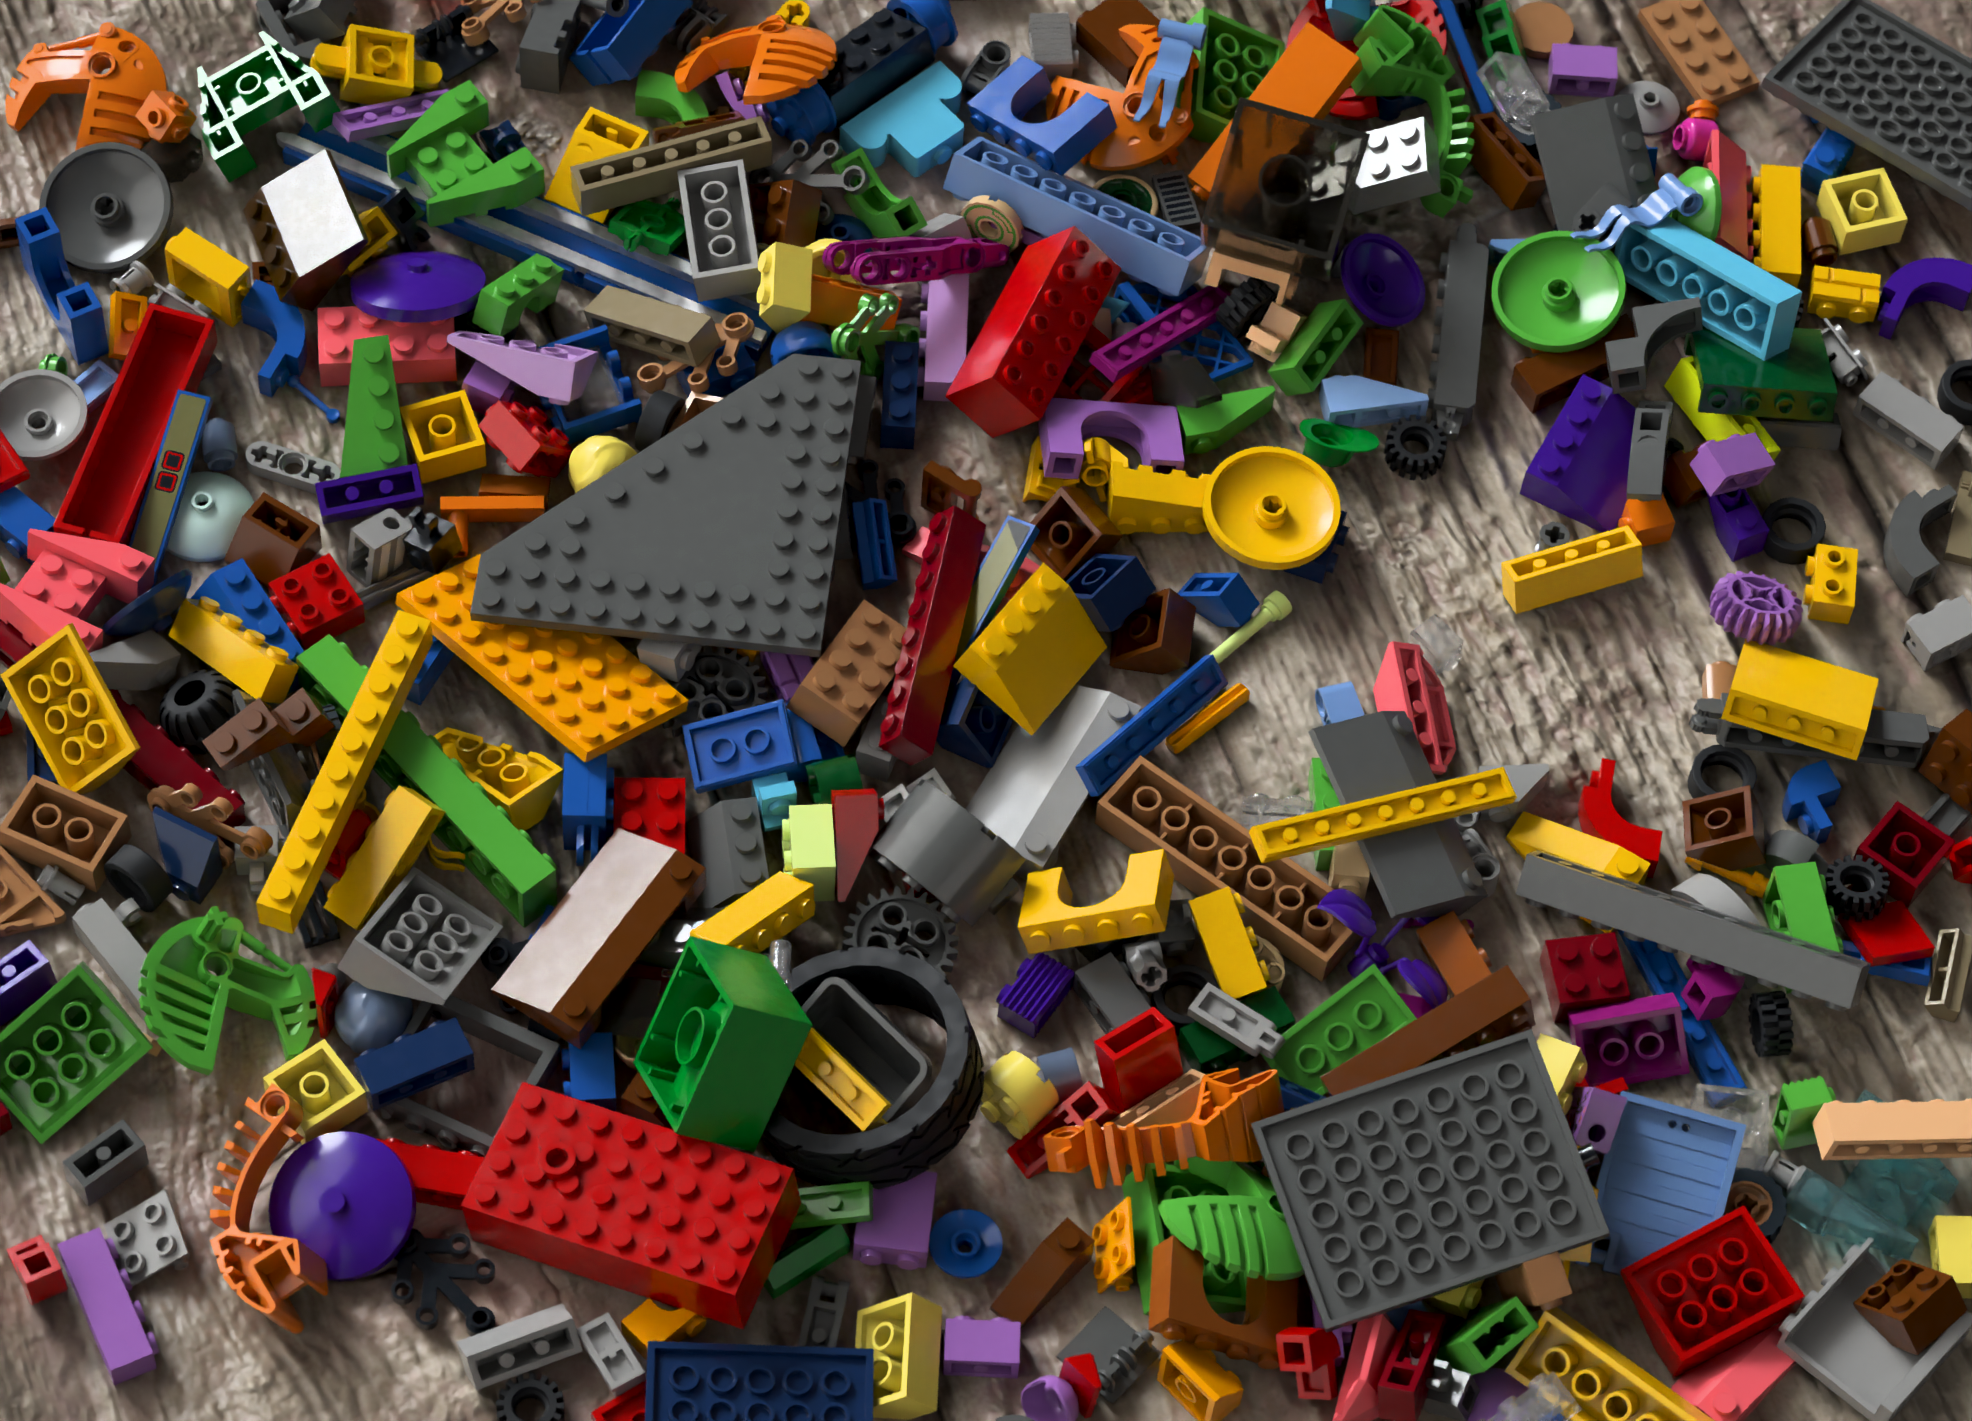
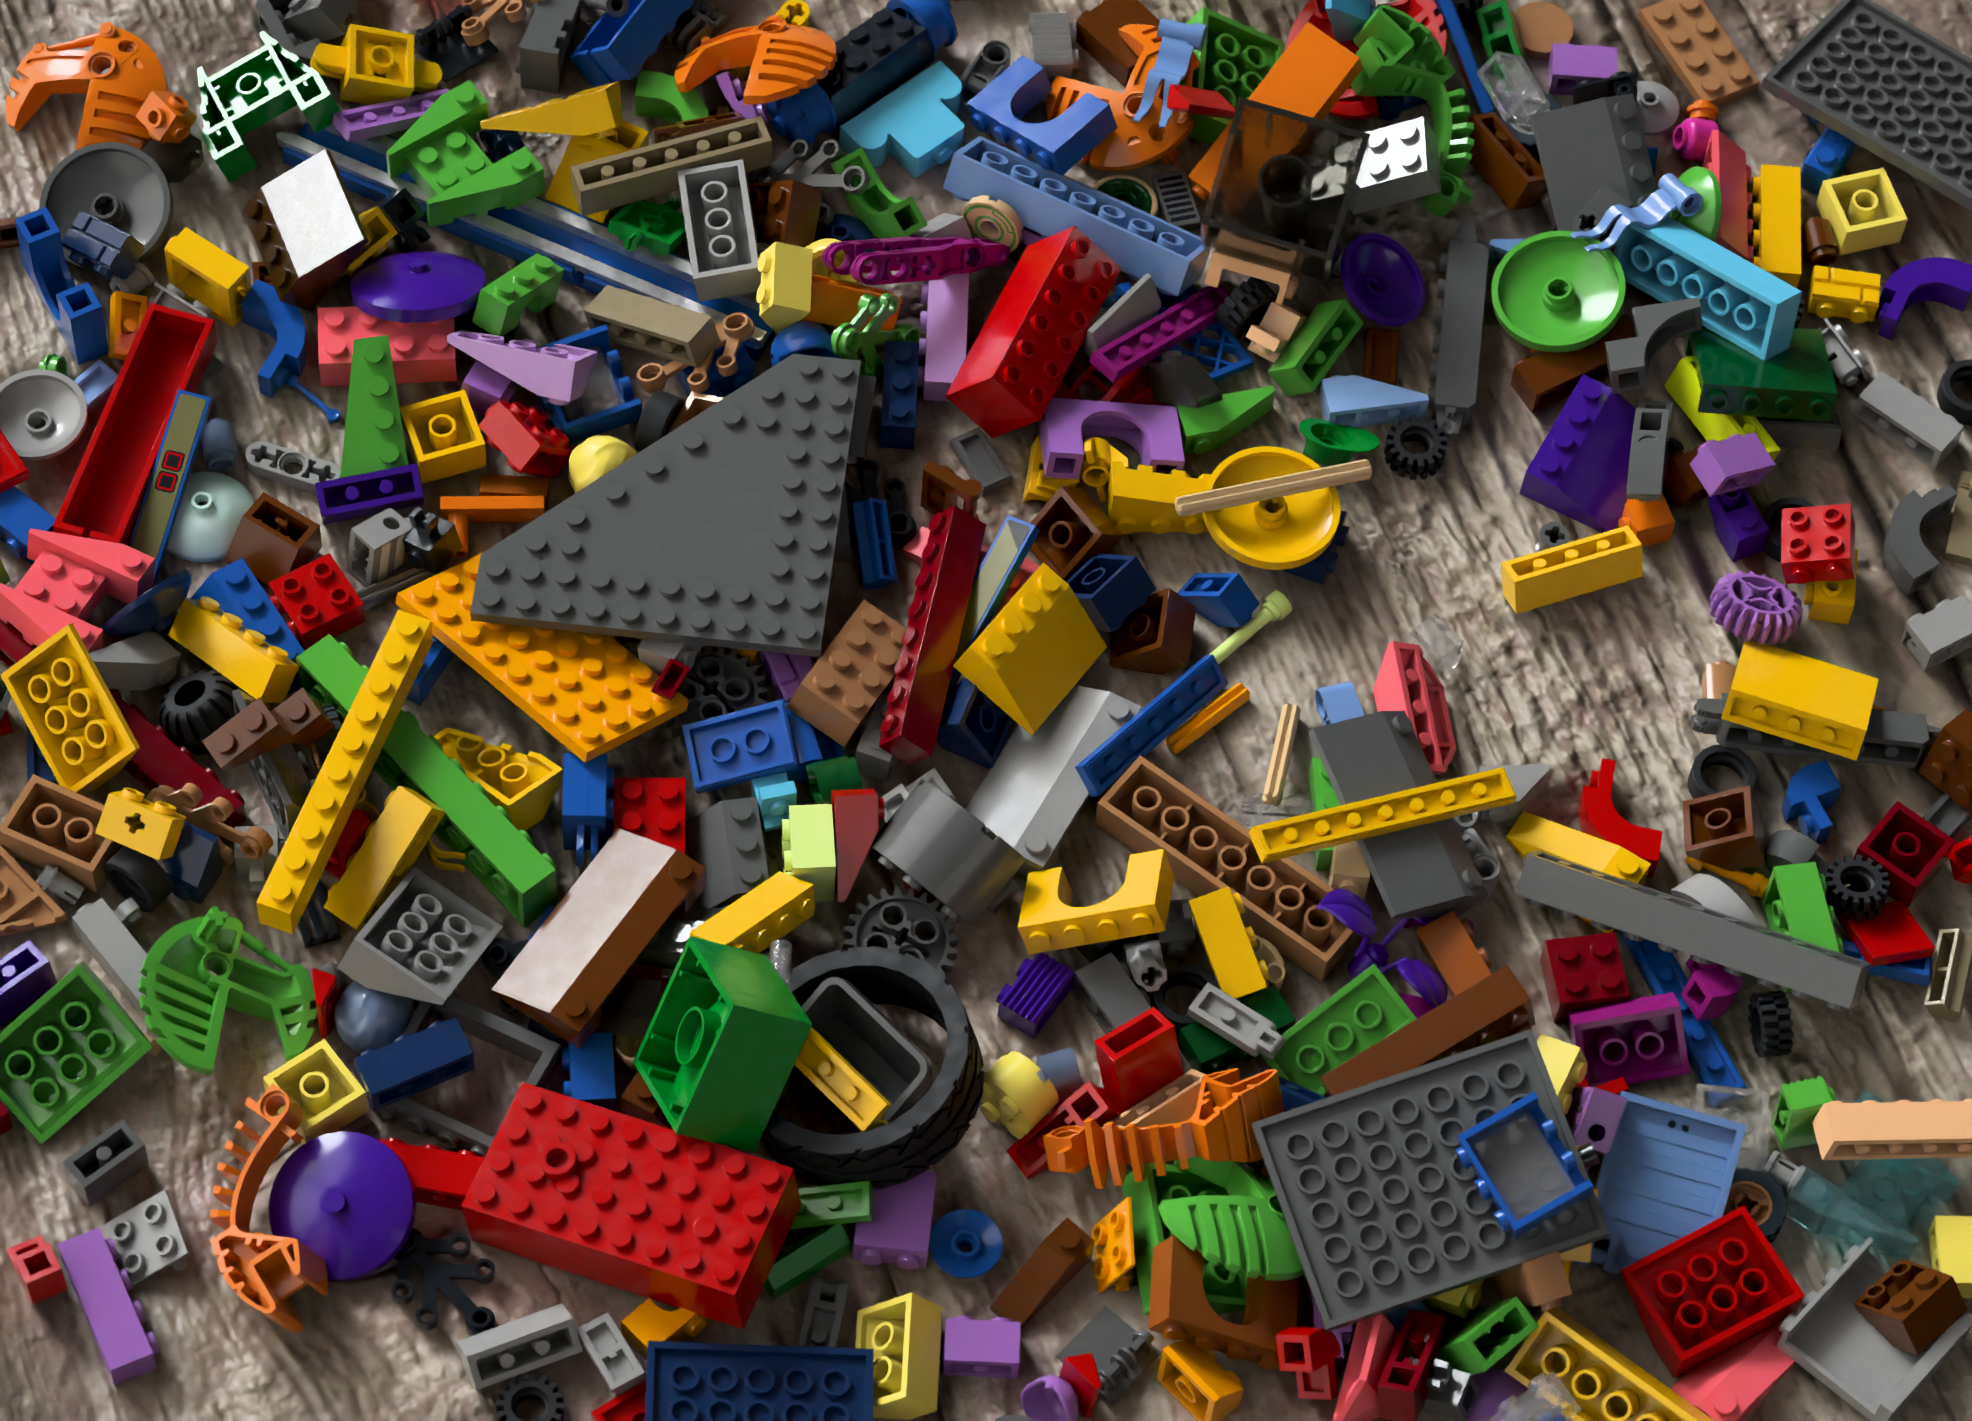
(102, 246): none -> dark blue brick
(121, 823): none -> yellow brick
(581, 114): none -> yellow wedge
(671, 679): none -> dark red piece
(981, 461): none -> dark grey tile
(1130, 311): none -> light grey slope
(1199, 102): none -> red slope
(1273, 487): none -> tan axle
(1281, 754): none -> tan axle
(1522, 1166): none -> window
(1617, 84): none -> black hinge
(1818, 544): none -> red brick

